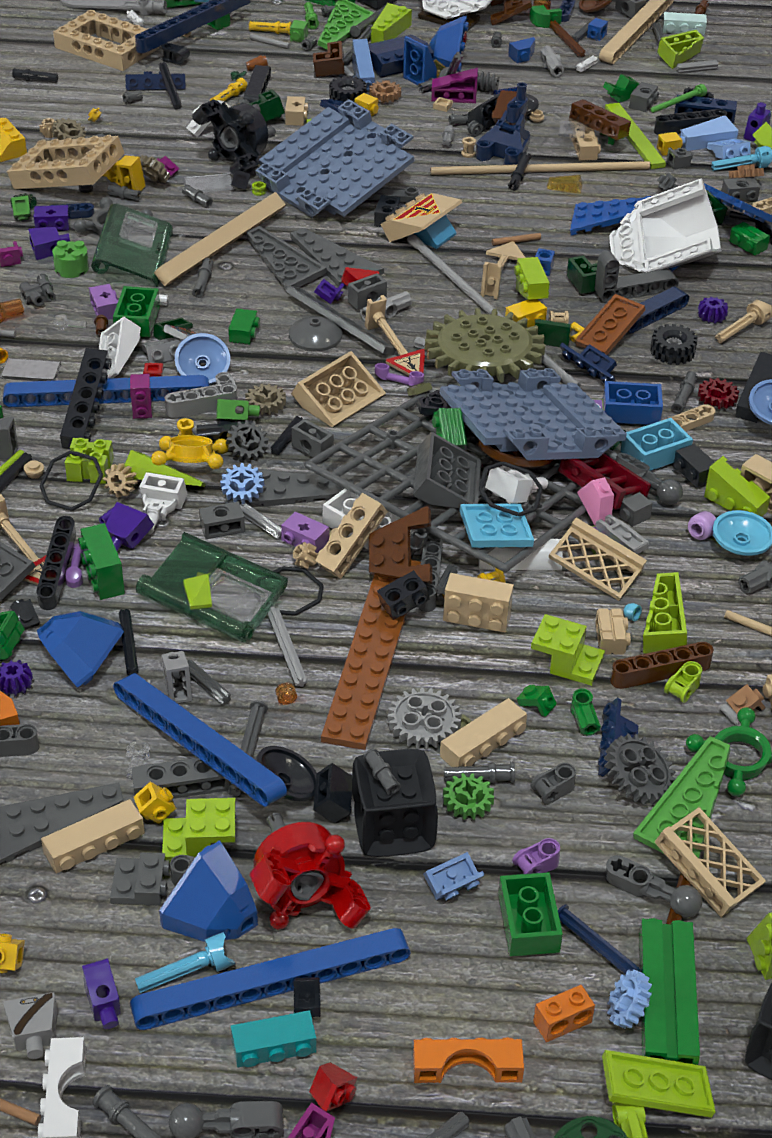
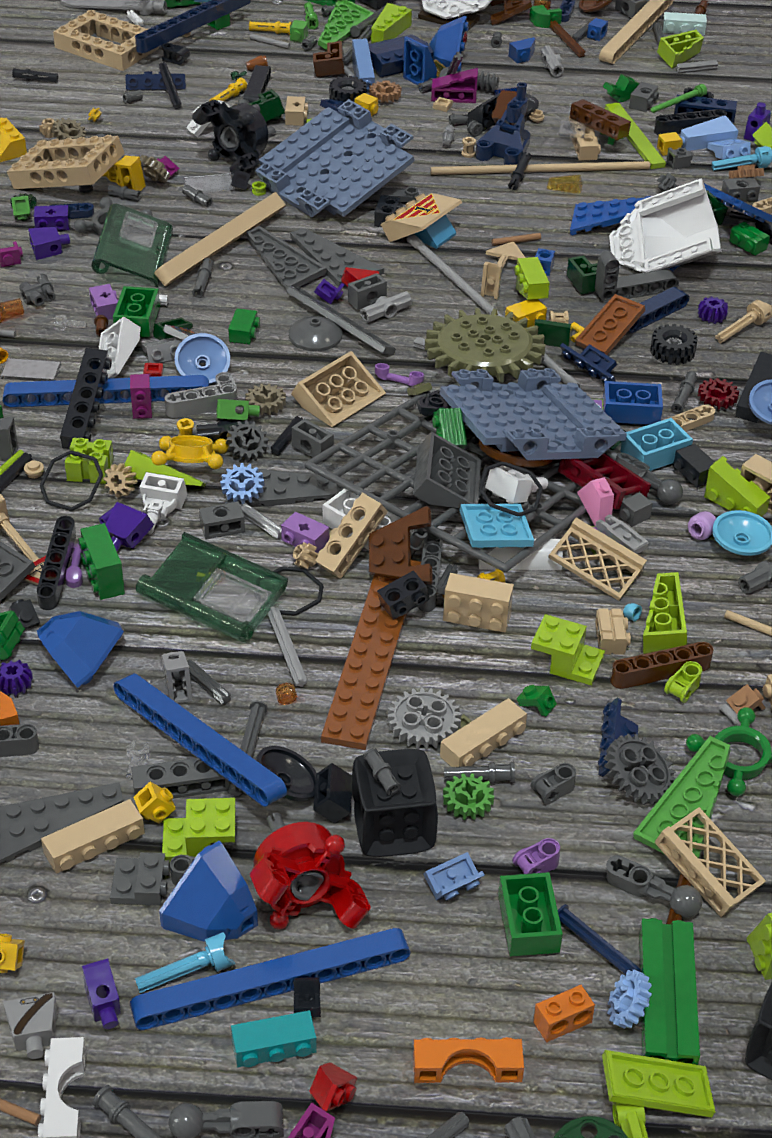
(70, 258): bright green brick -> none
(128, 642): black axle -> none
(198, 591): lime slope -> none
(406, 361): tan piece -> none
(584, 712): green piece -> none
(586, 64): white axle -> none

